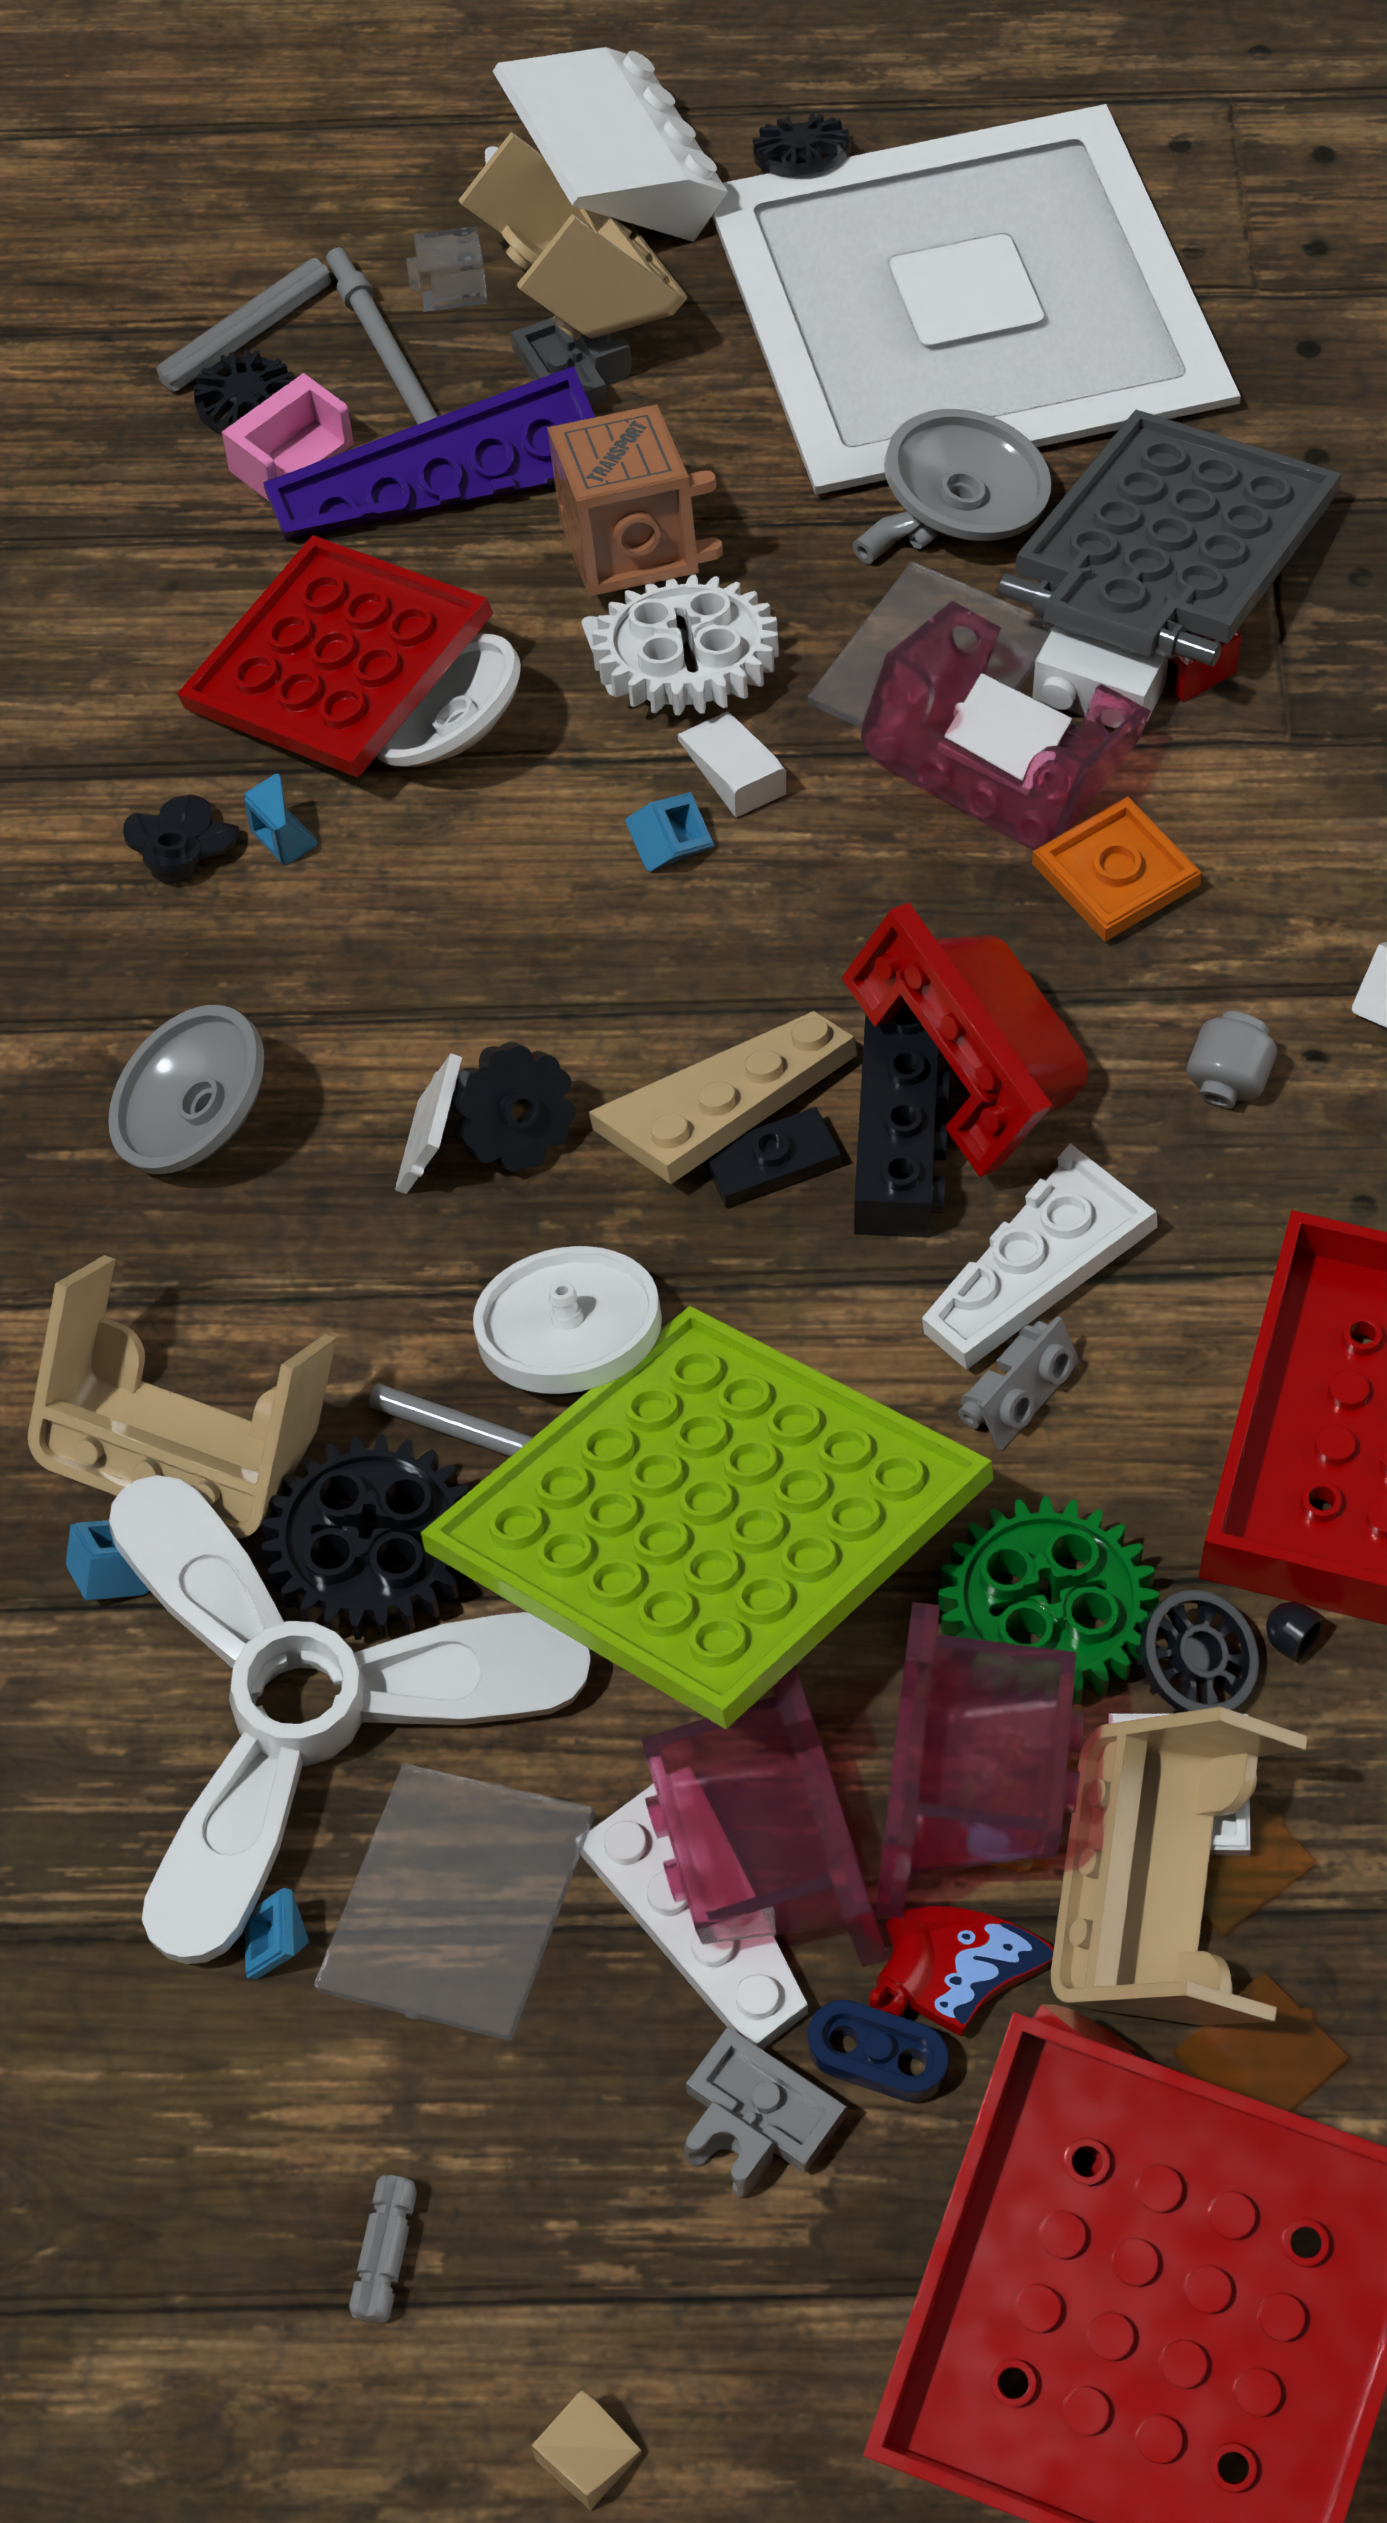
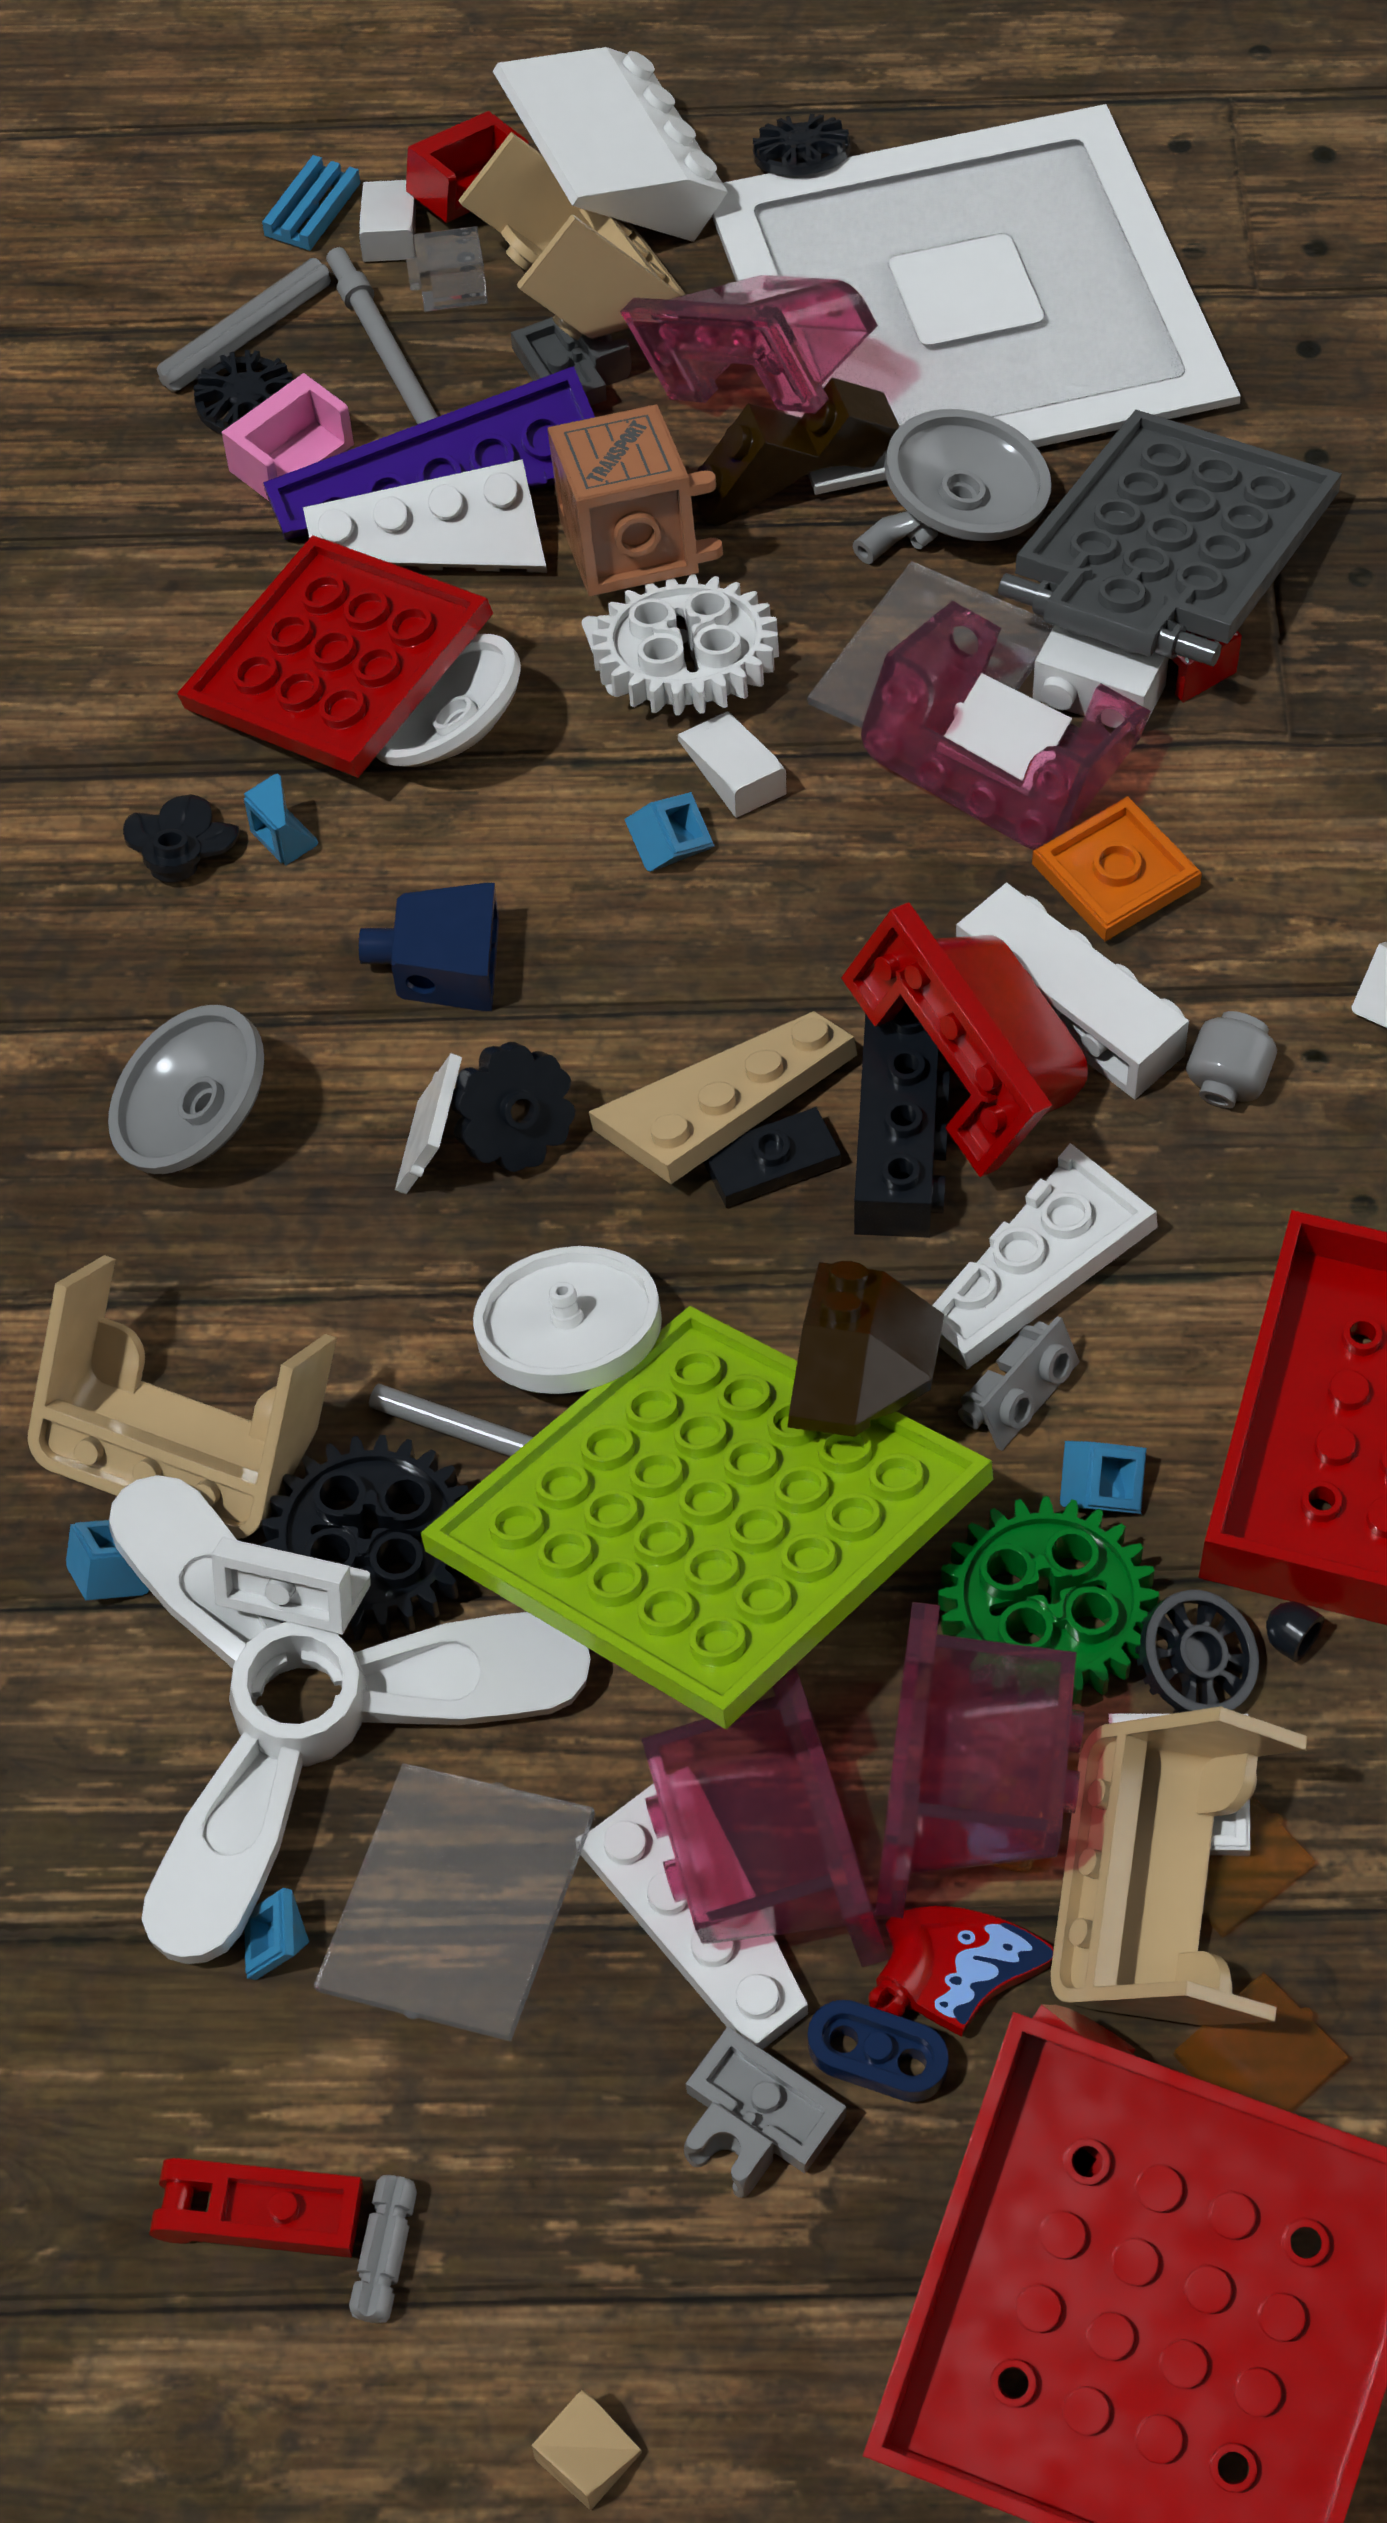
(259, 2207): none -> red plate
(287, 1585): none -> white panel
(303, 199): none -> dark azure tile
(387, 221): none -> white slope
(440, 946): none -> dark blue torso
(449, 521): none -> white wing
(450, 161): none -> red panel
(774, 449): none -> dark brown arch
(781, 325): none -> clear pink windscreen
(861, 1350): none -> dark brown wedge
(1103, 1476): none -> dark azure slope
(1111, 1015): none -> white brick

